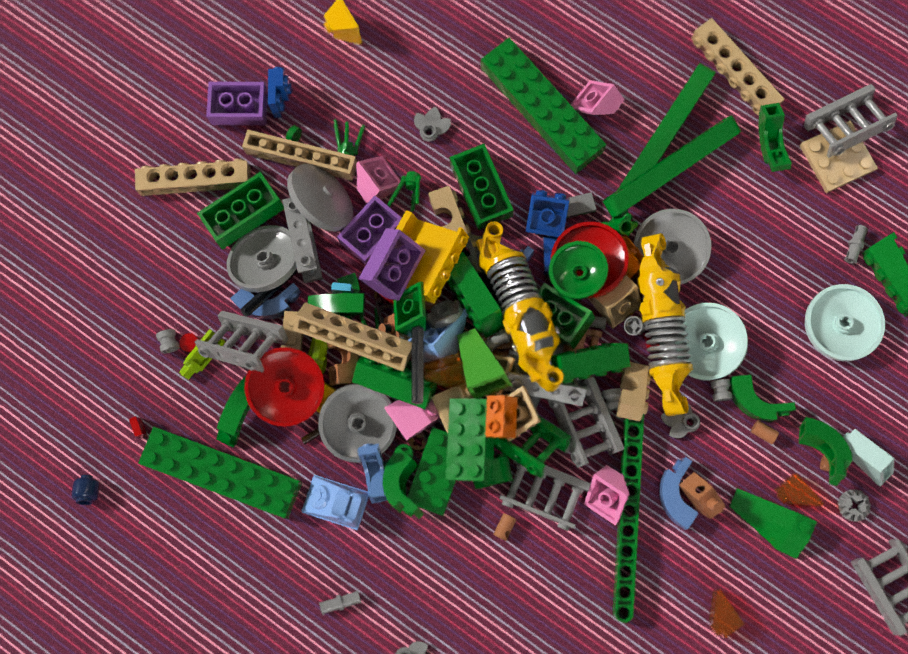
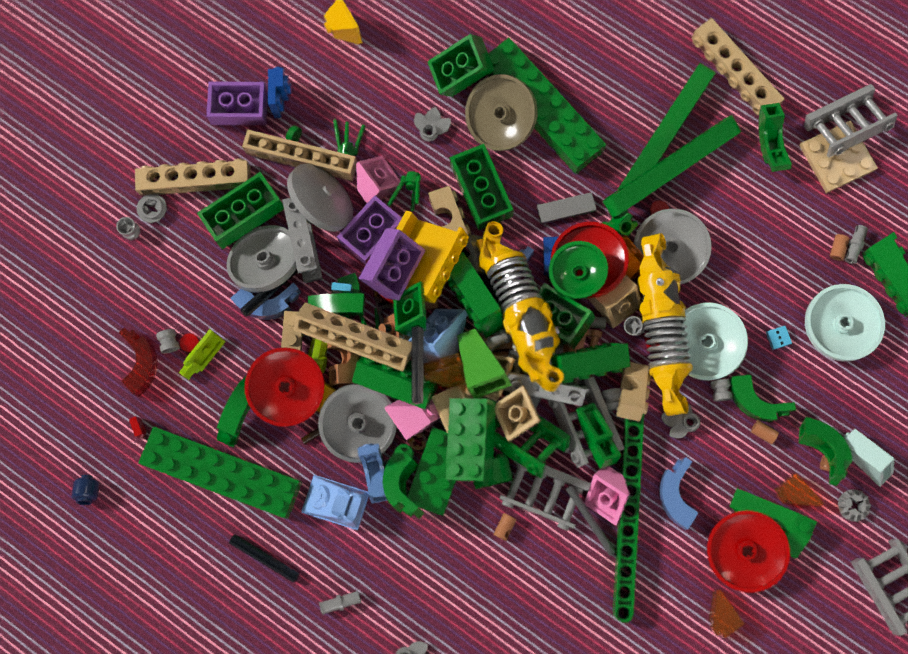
(124, 225): none -> light grey wheel
(145, 366): none -> clear red arch
(151, 200): none -> light grey gear
(241, 326): light grey fence -> none
(264, 558): none -> black axle
(444, 313): light grey tile -> none
(460, 65): none -> green brick
(501, 112): none -> dark tan dish
(501, 416): orange brick -> none
(547, 213): blue plate -> none
(590, 520): none -> dark grey bar
(598, 99): bright pink slope -> none
(598, 436): none -> green slope
(658, 206): none -> red tile
(705, 502): nougat torso -> none
(748, 551): none -> red dish
(778, 337): none -> medium azure tile
(839, 247): none -> nougat piece

